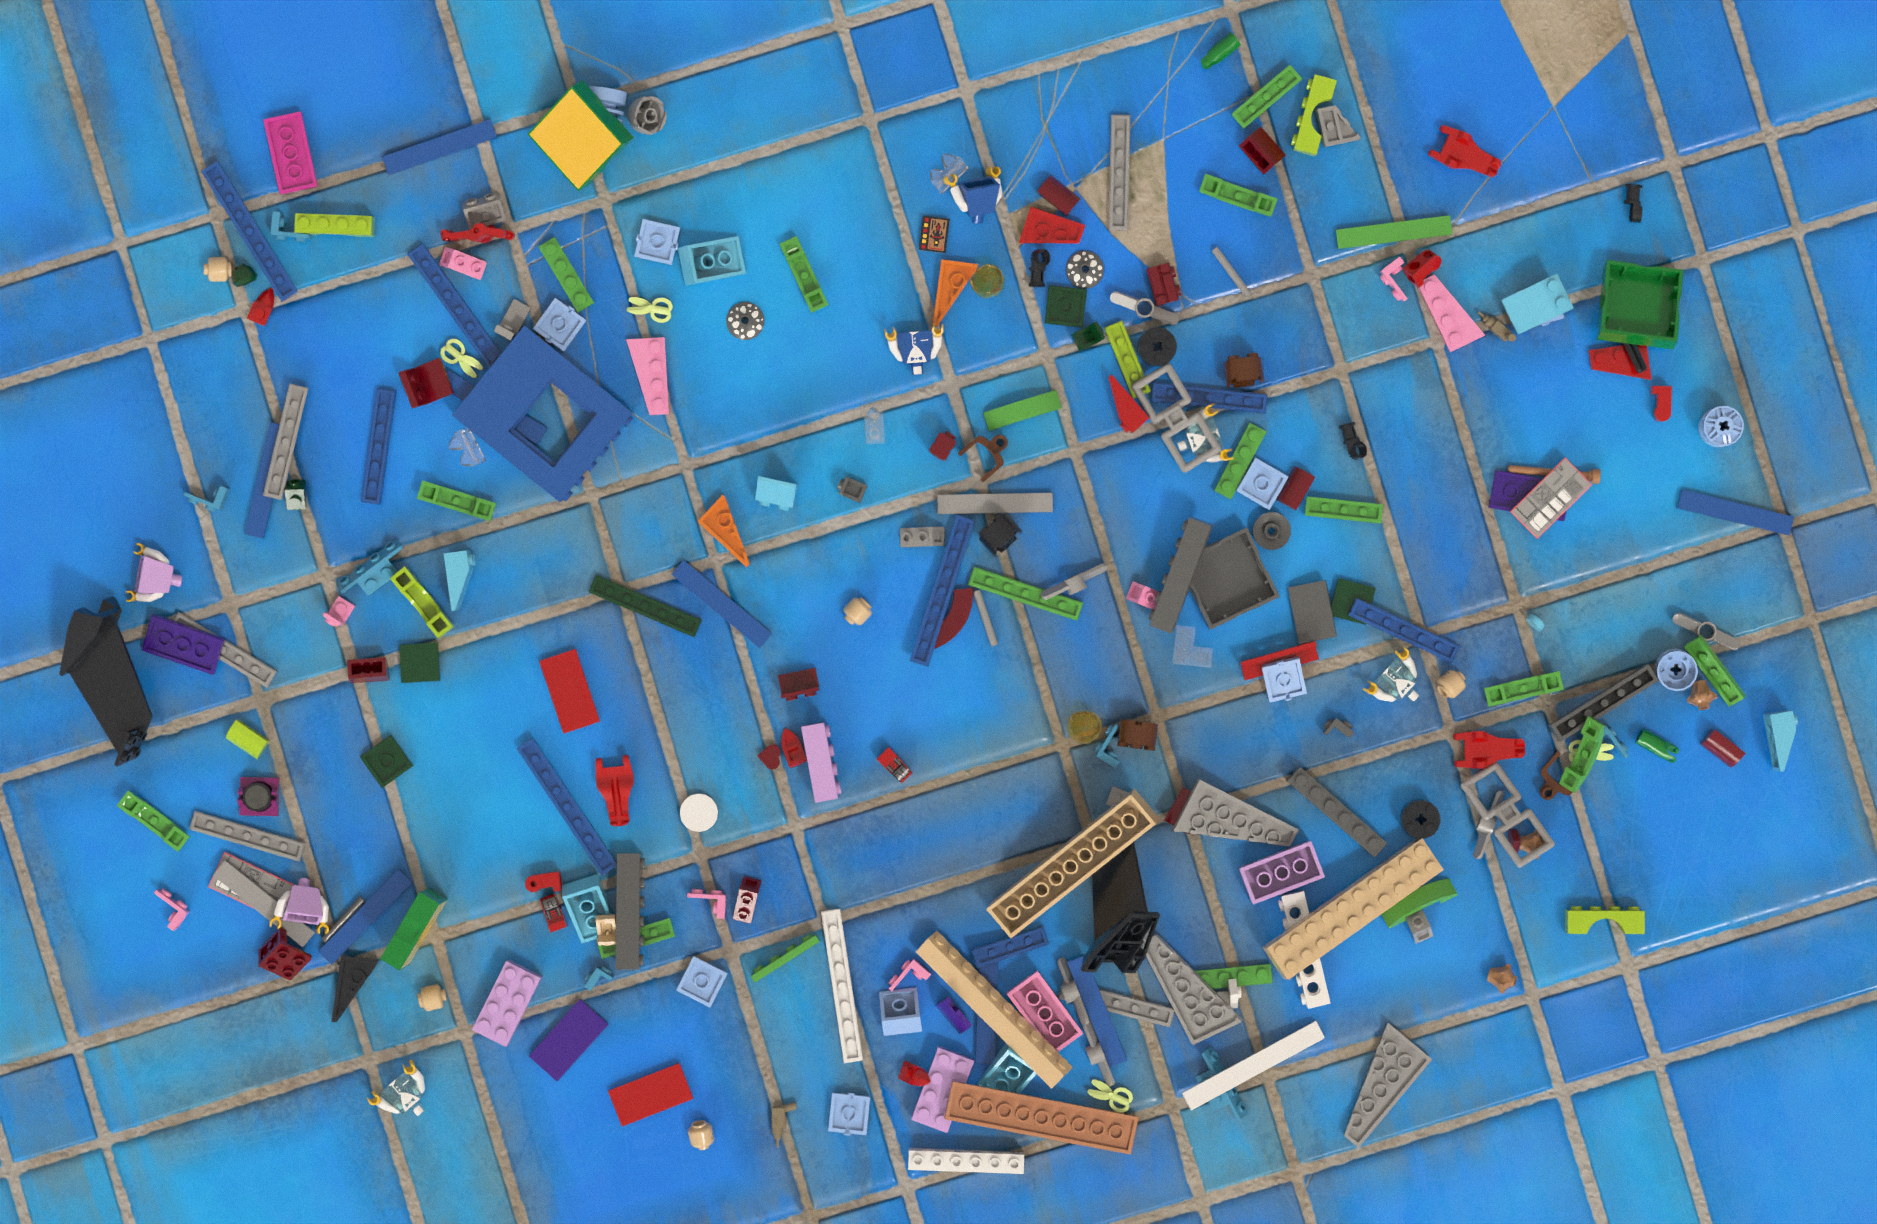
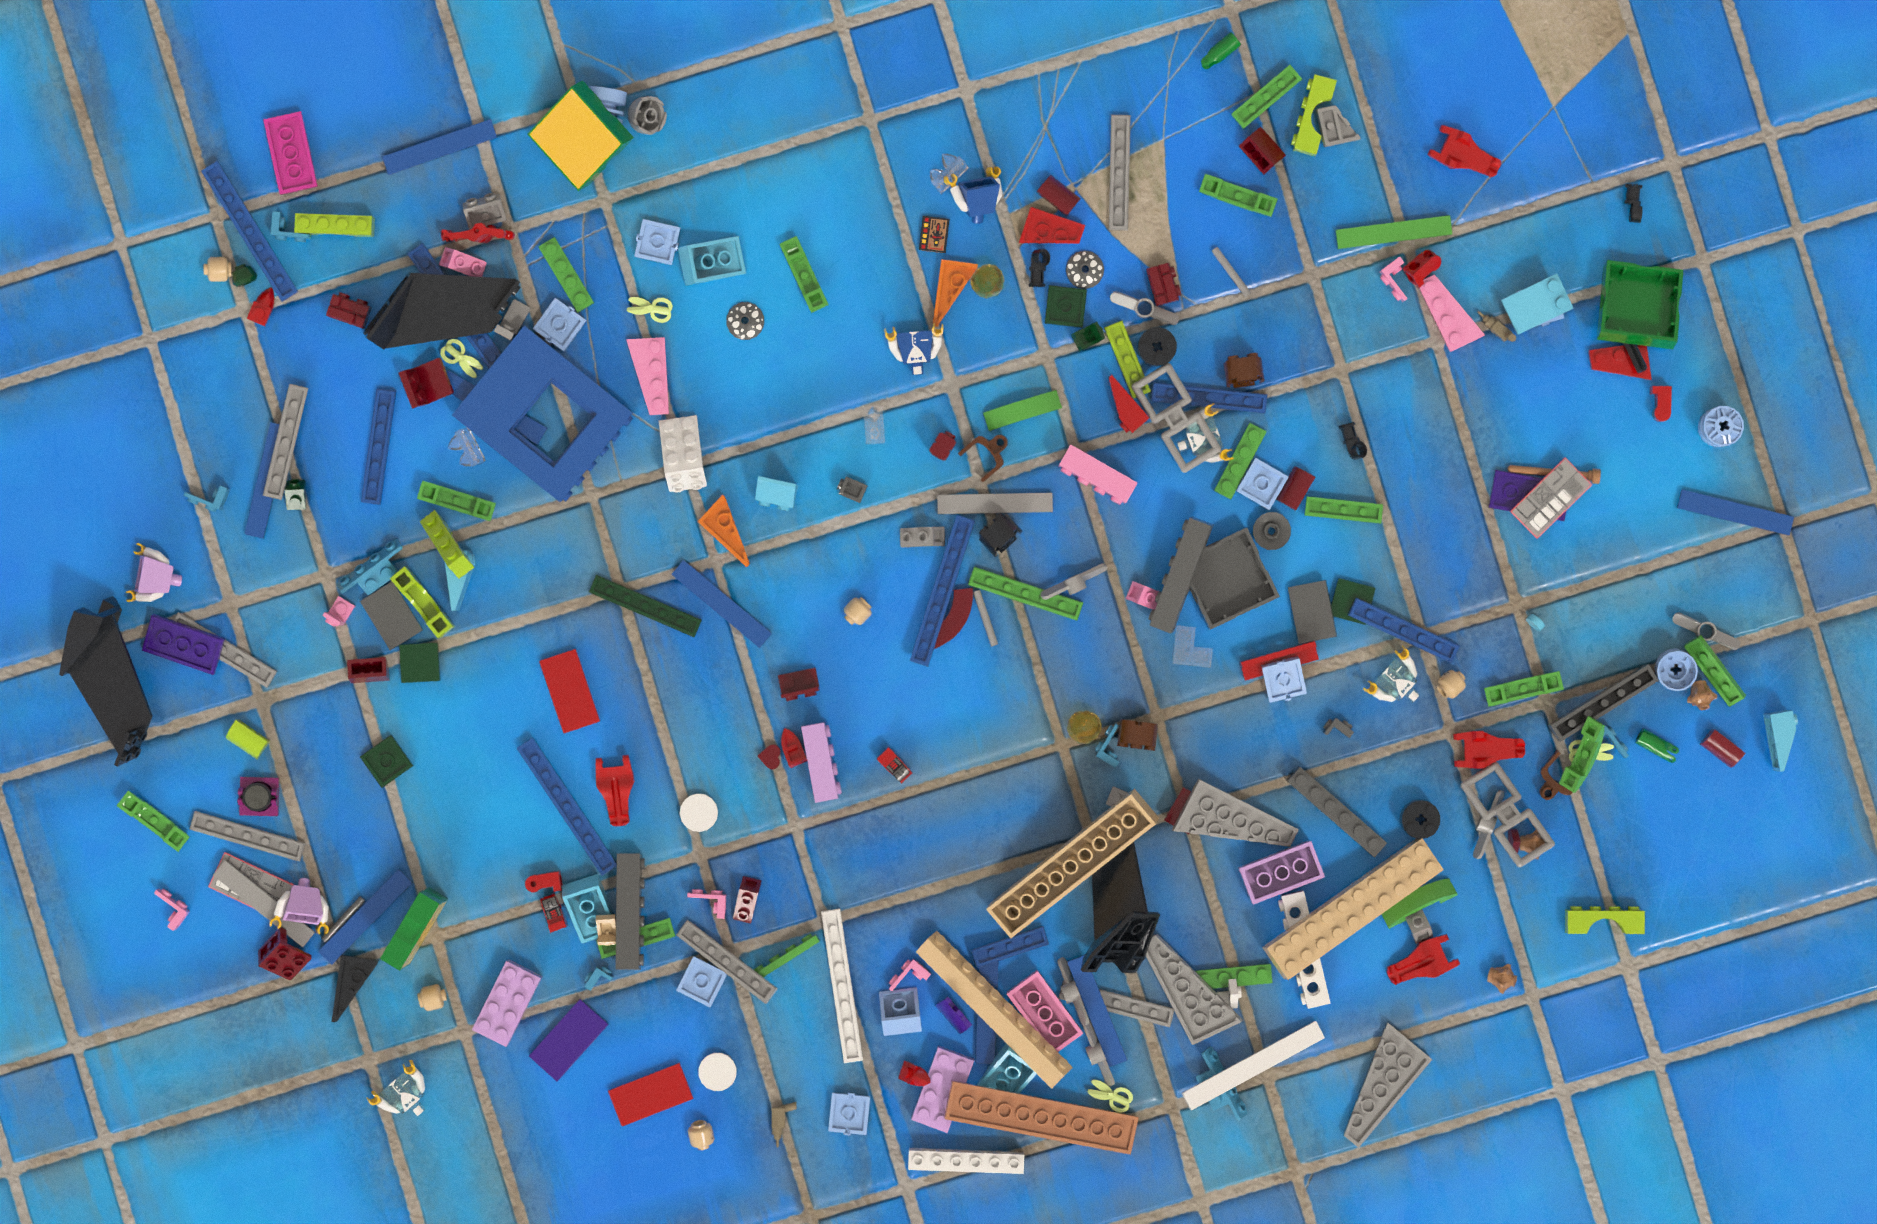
(349, 311): none -> dark red brick
(391, 615): none -> dark grey tile
(440, 309): none -> black piece
(446, 545): none -> lime arch
(682, 454): none -> white bracket
(717, 1071): none -> white tile
(727, 961): none -> light grey tile
(1097, 474): none -> bright pink brick
(1423, 961): none -> red animal

